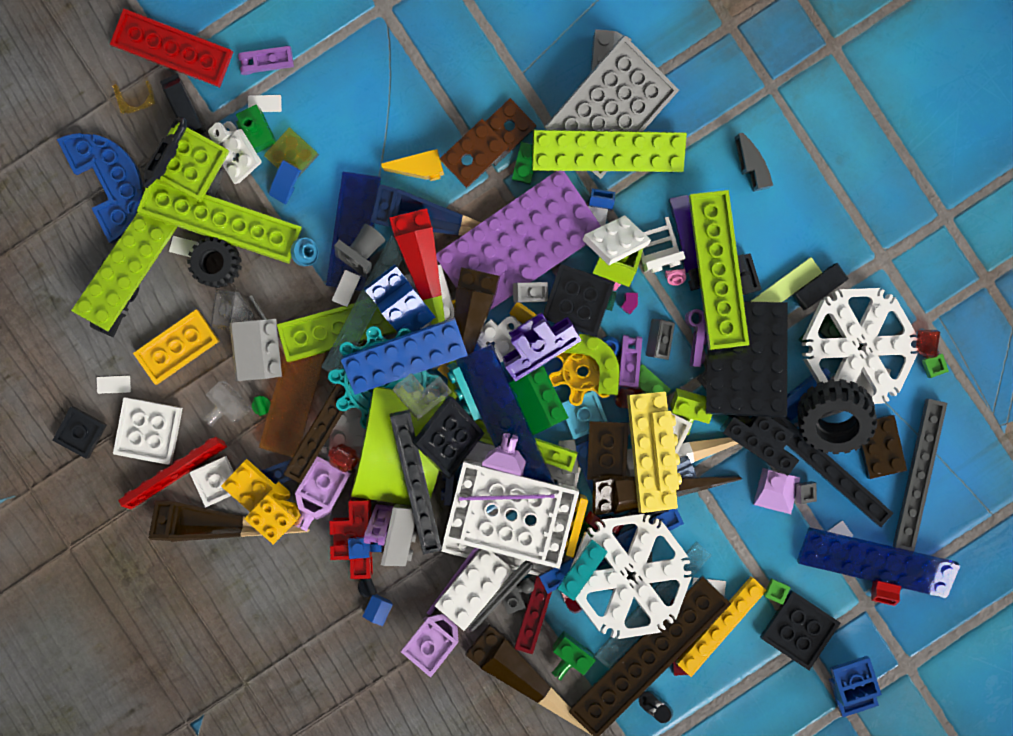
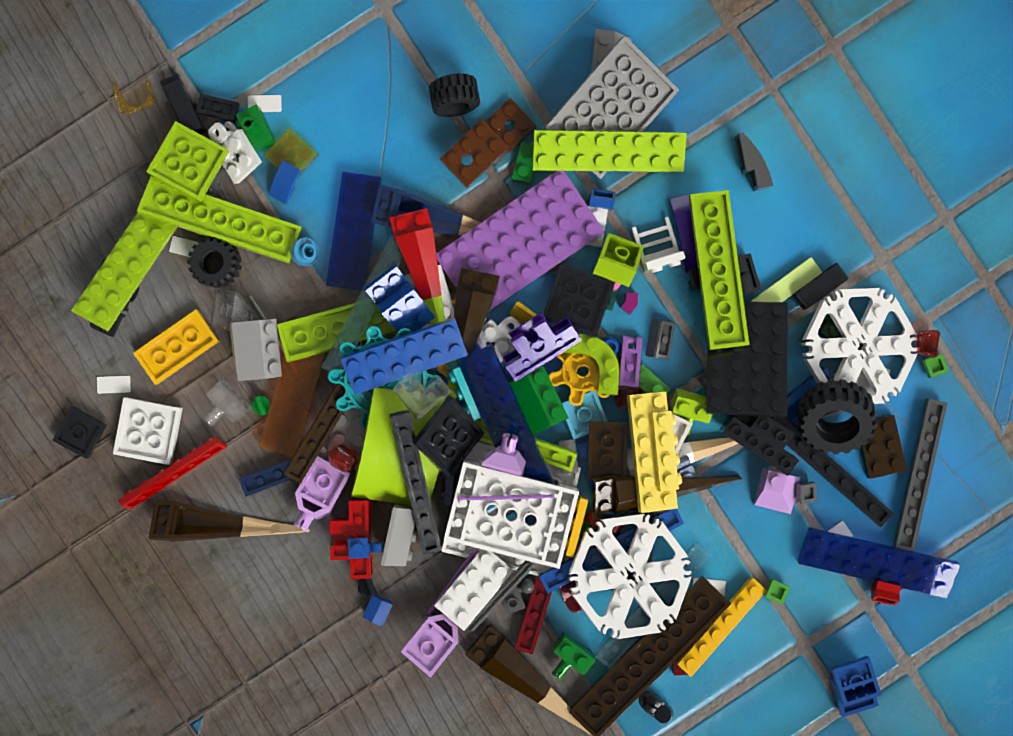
(116, 174): blue plate -> none
(164, 153): black plate -> none
(171, 48): red plate -> none
(209, 480): white plate -> none
(217, 108): none -> black plate
(264, 500): yellow piece -> none
(266, 60): medium lavender plate -> none
(346, 288): white sticker -> none
(360, 250): dark grey plant -> none
(378, 525): medium lavender plate -> none
(422, 166): yellow slope -> none
(454, 95): none -> black tyre
(530, 292): light grey plate -> none
(582, 570): teal plate -> none
(616, 240): white plate -> none
(675, 277): bright pink plate -> none
(699, 338): medium lavender plate -> none
(800, 630): black plate -> none

